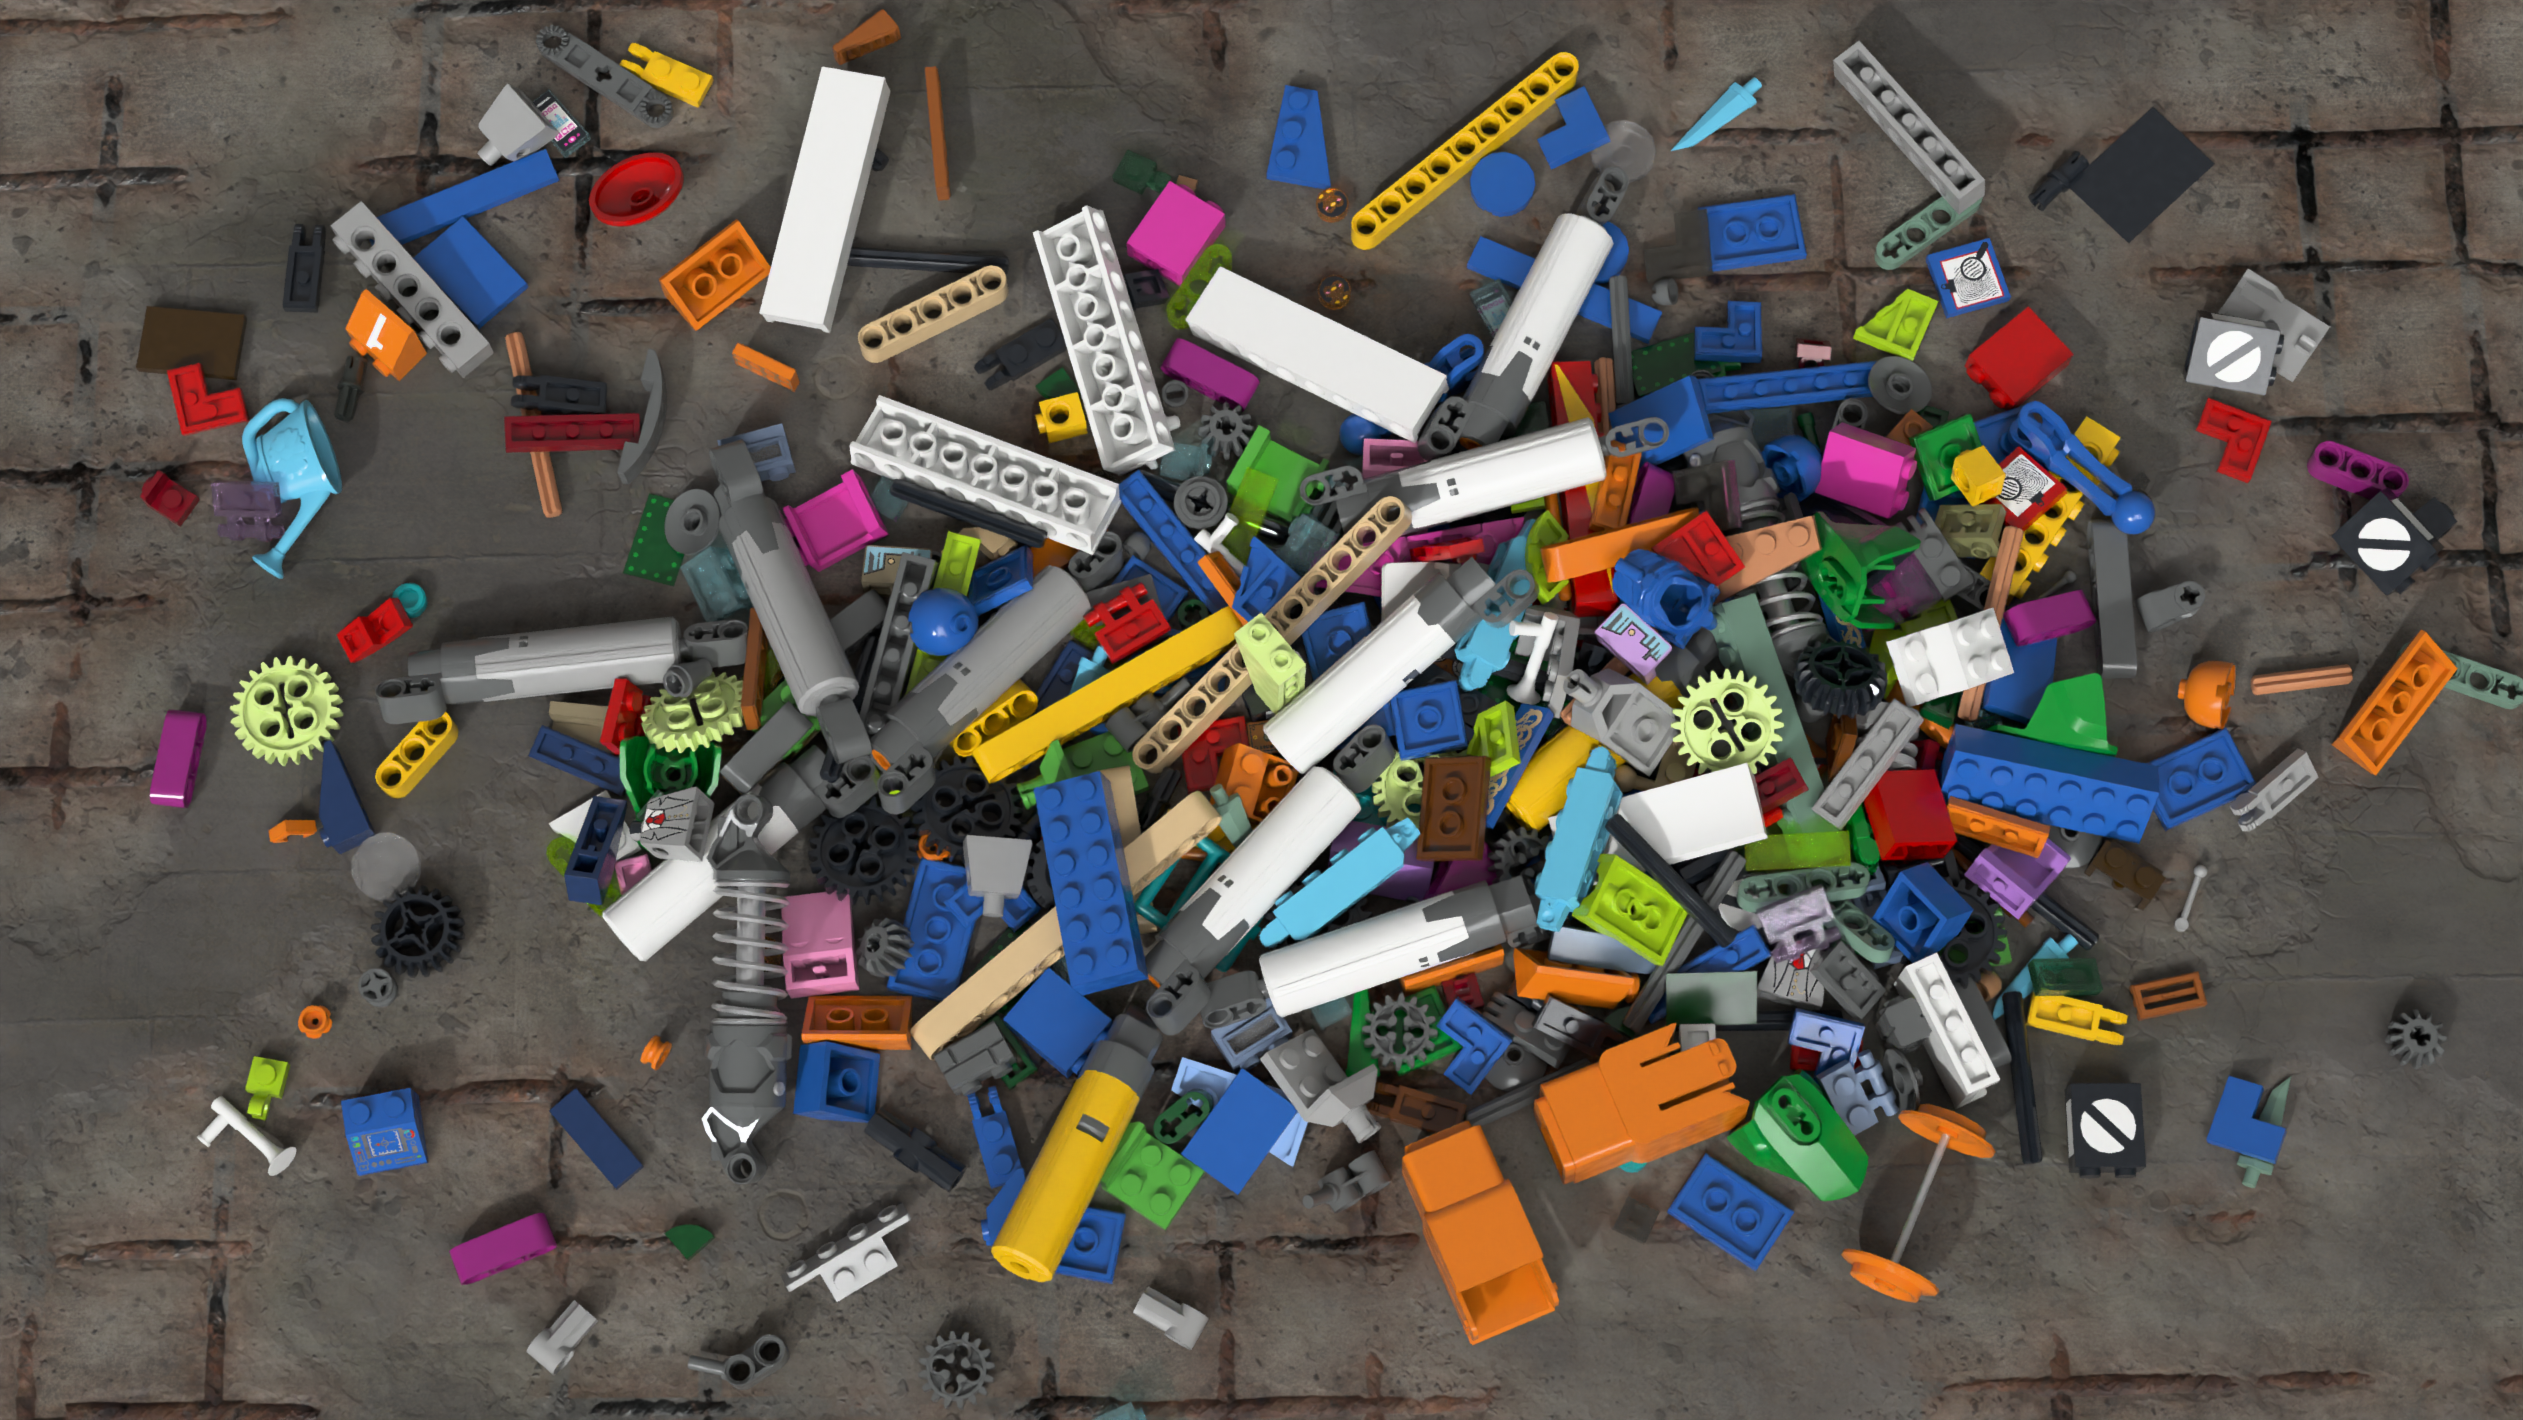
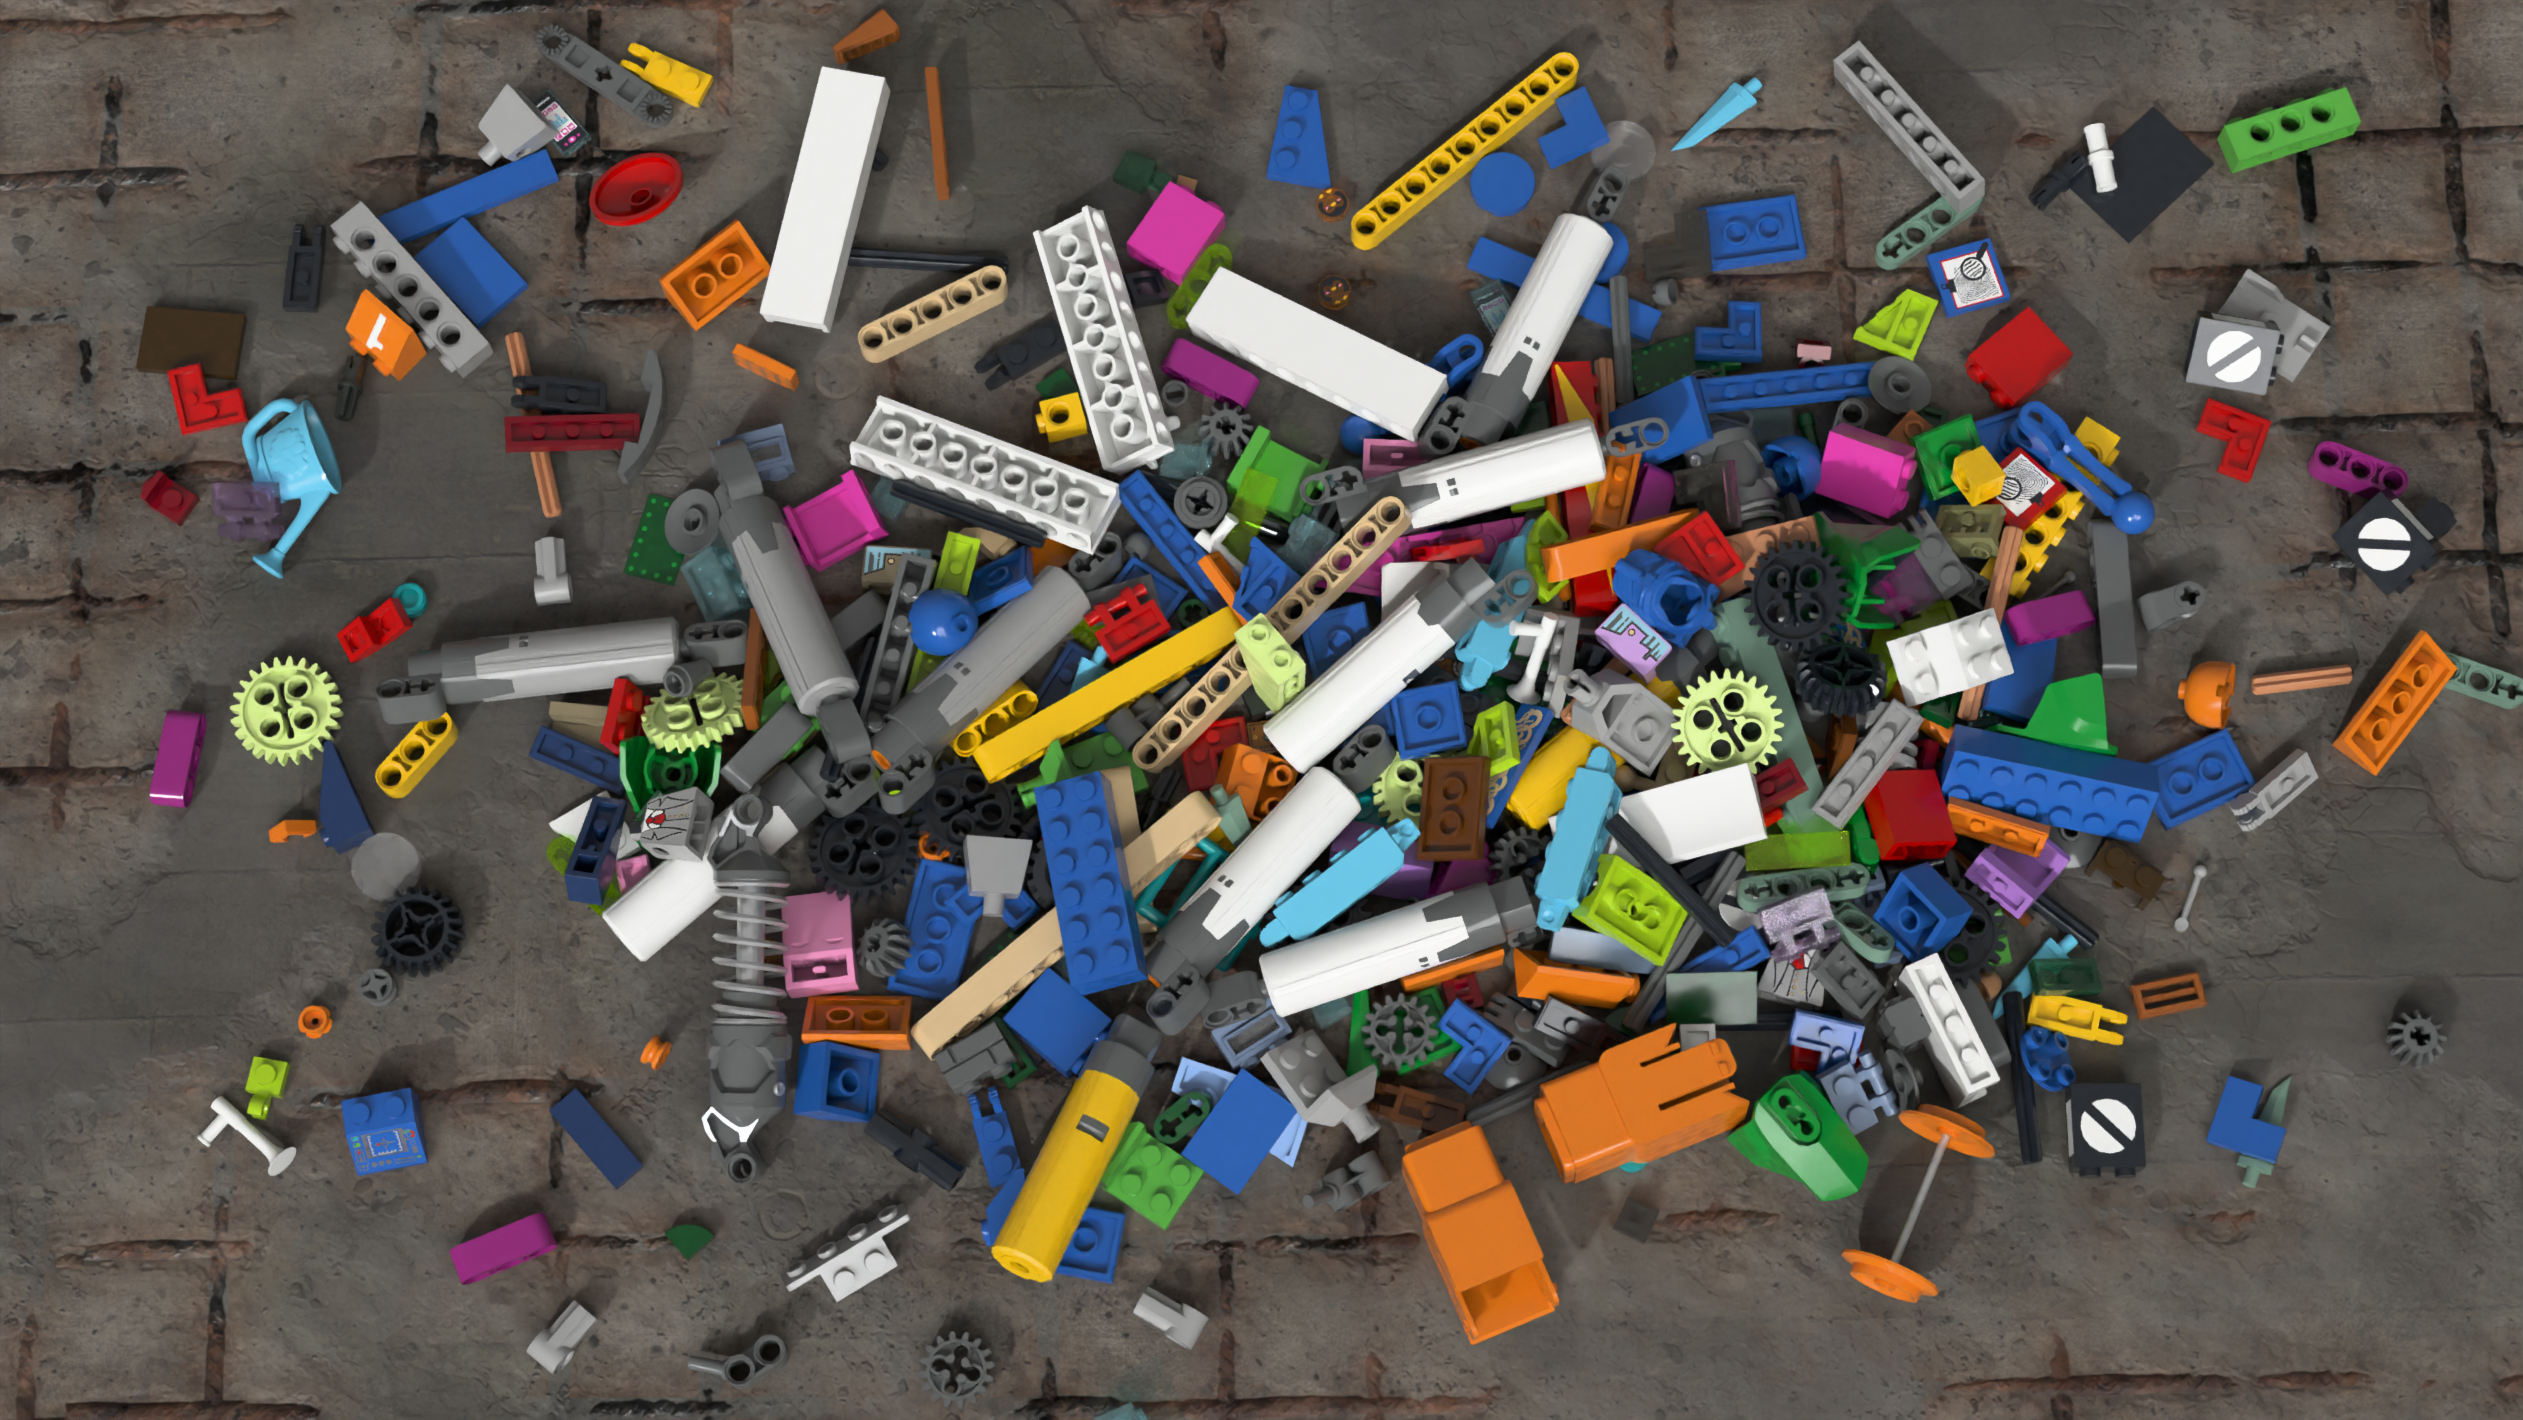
(552, 580): none -> light grey piece
(1730, 1212): blue tile -> none
(1827, 595): none -> black gear
(2047, 1058): none -> blue dish
(2100, 157): none -> white pin
(2245, 152): none -> bright green brick

